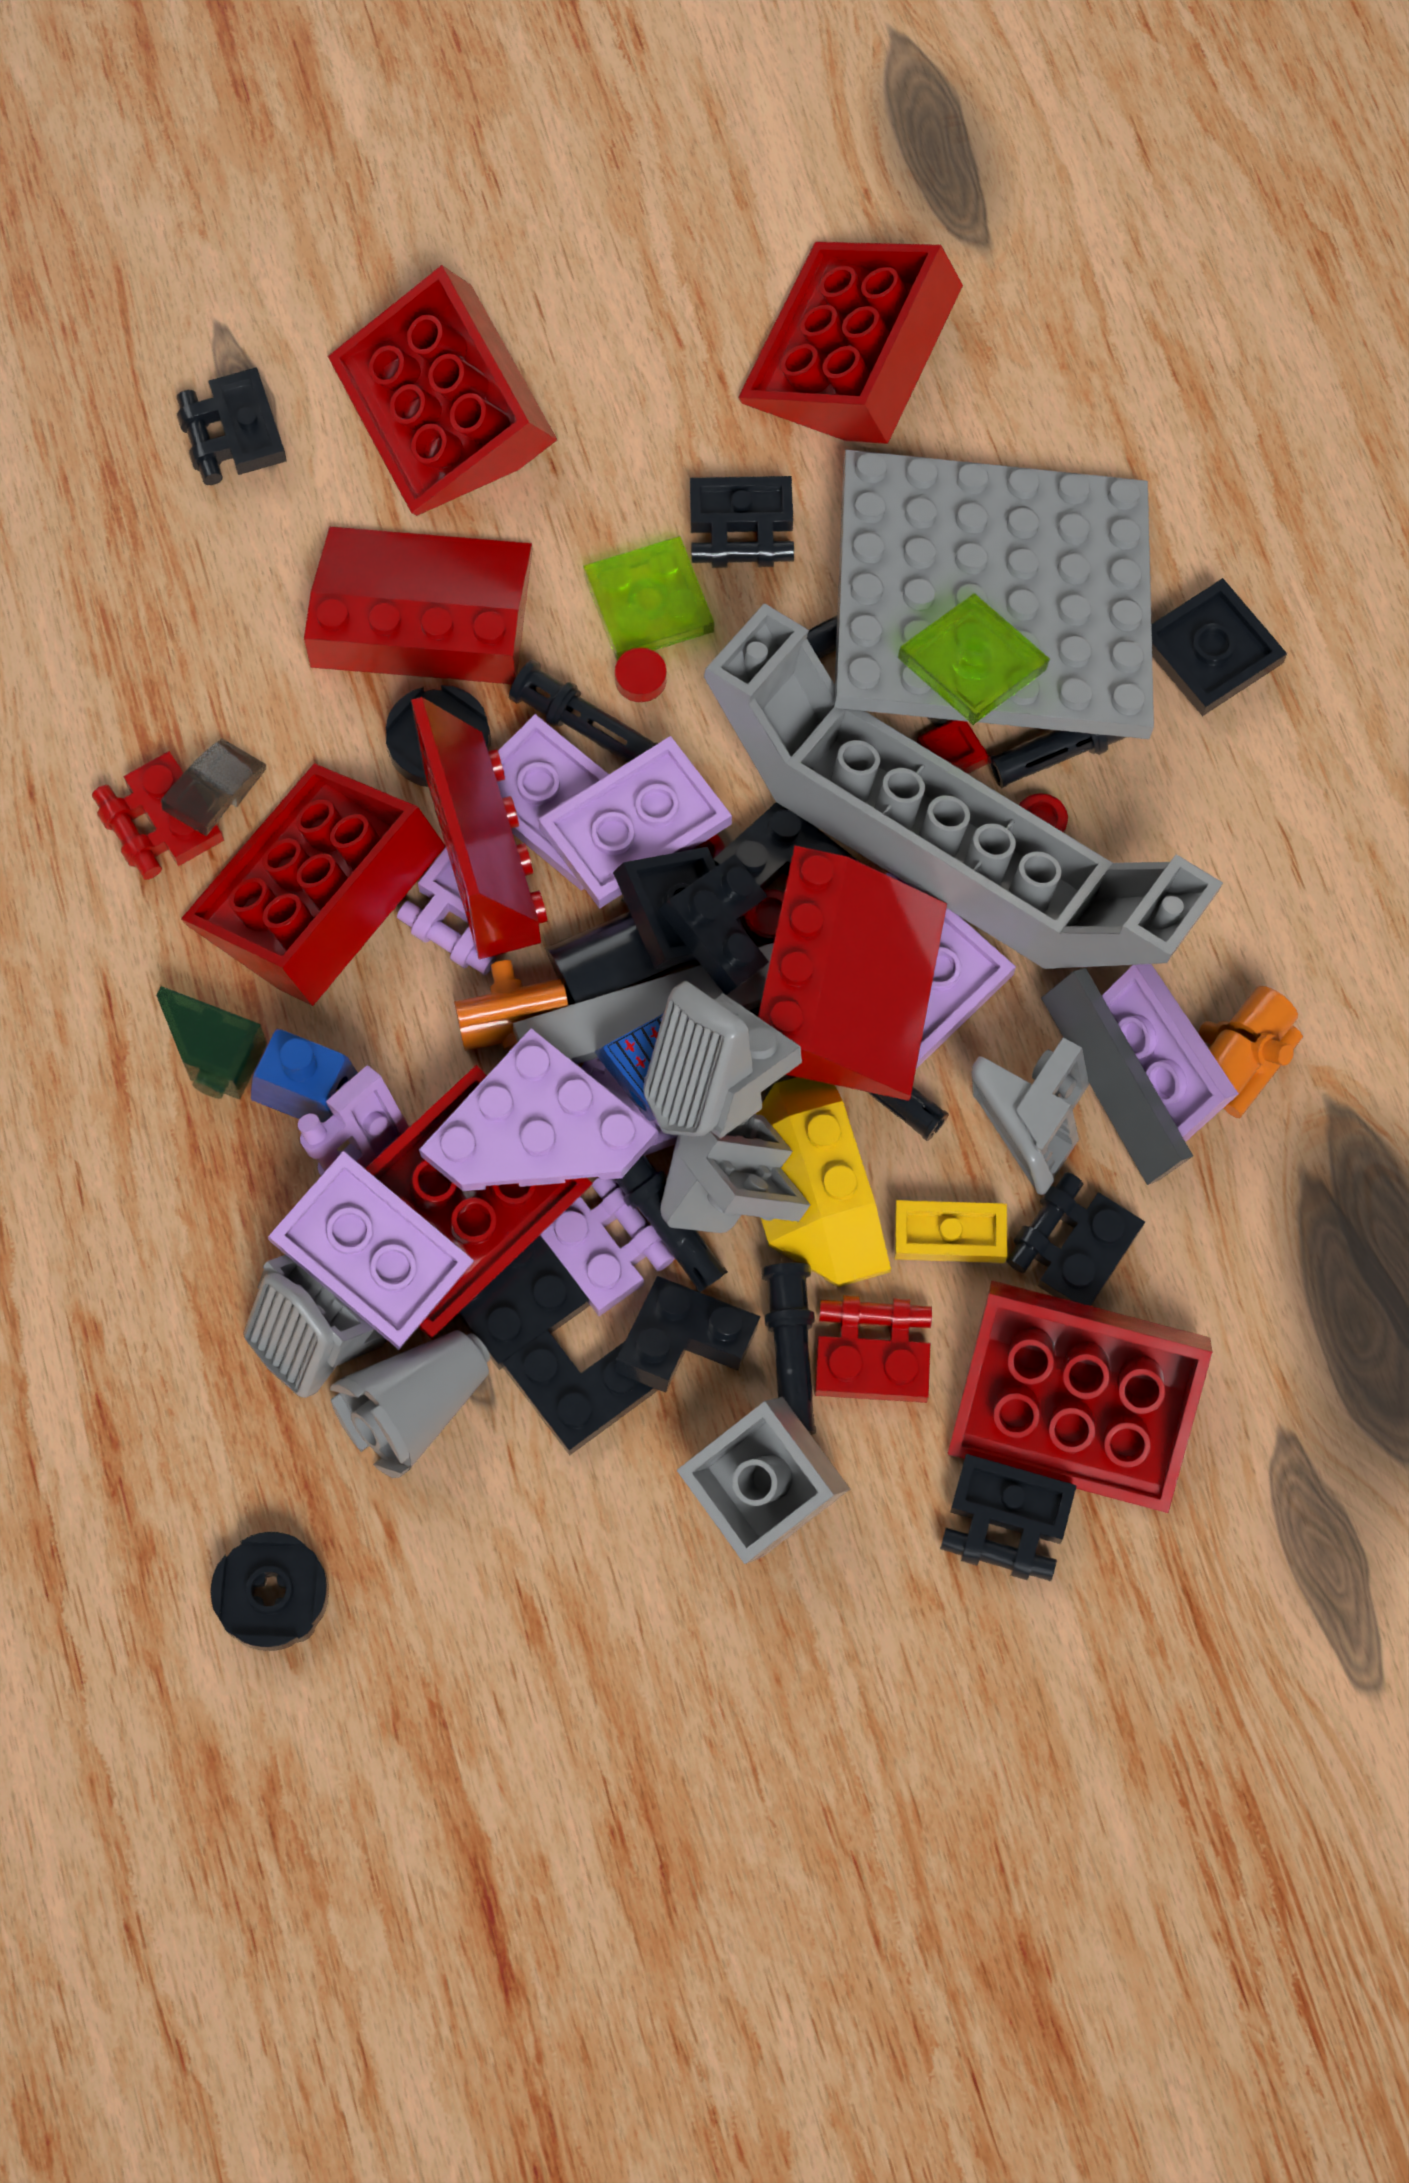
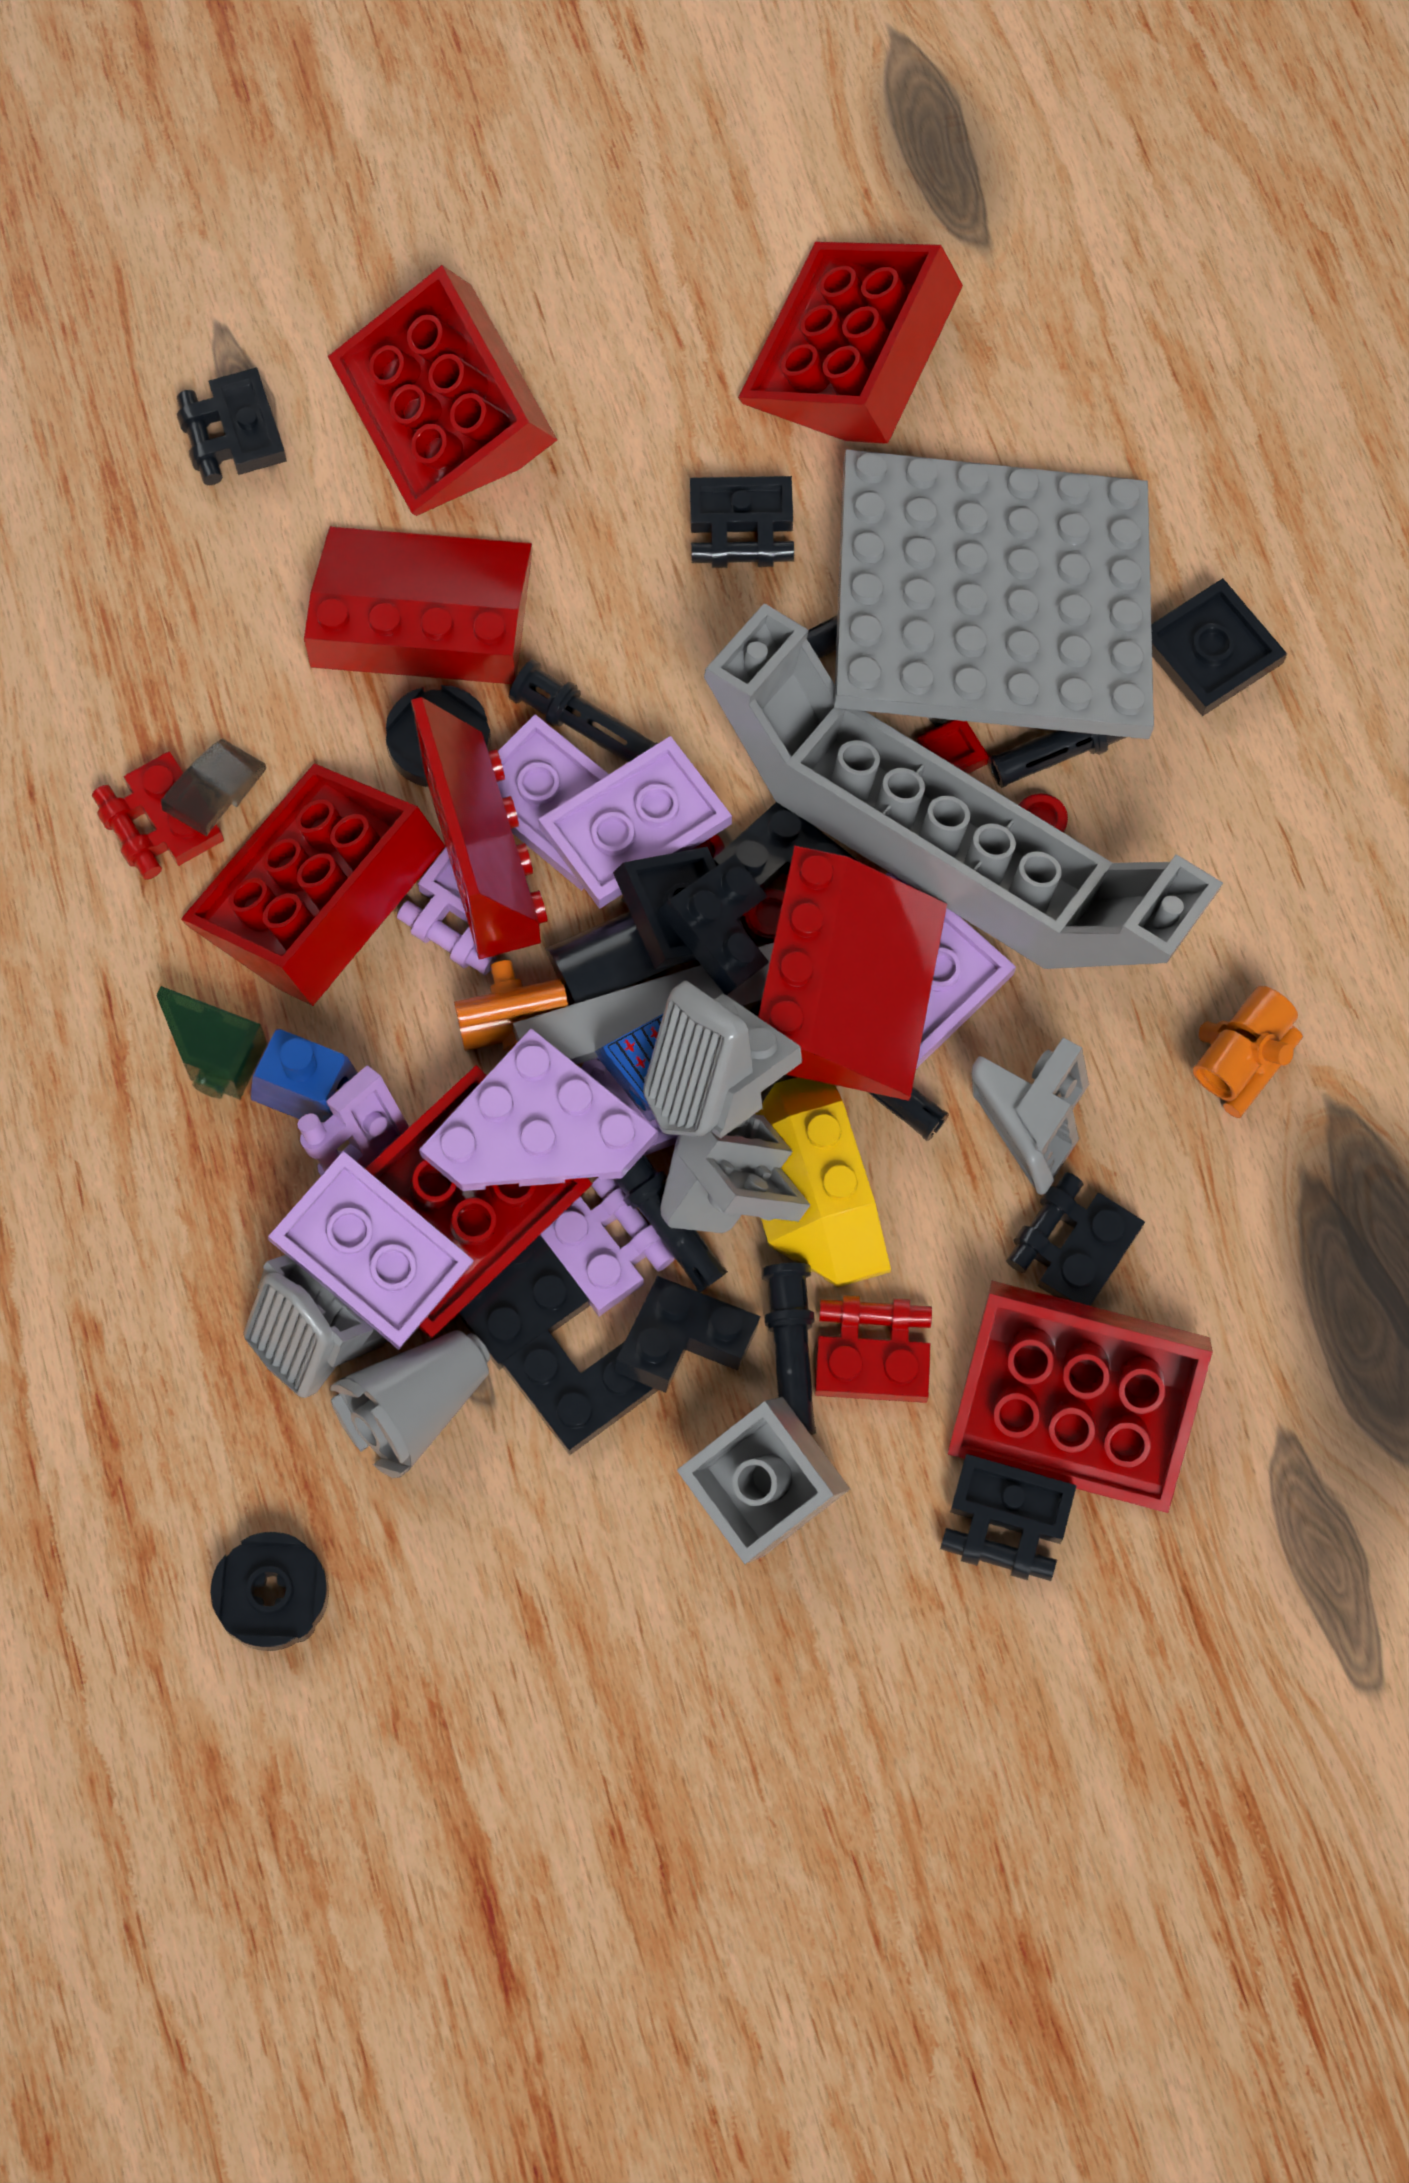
(640, 675): red tile -> none
(649, 597): clear neon green plate -> none
(950, 1231): yellow plate -> none
(973, 658): clear neon green plate -> none
(1117, 1077): dark grey tile -> none
(1169, 1049): lavender plate -> none

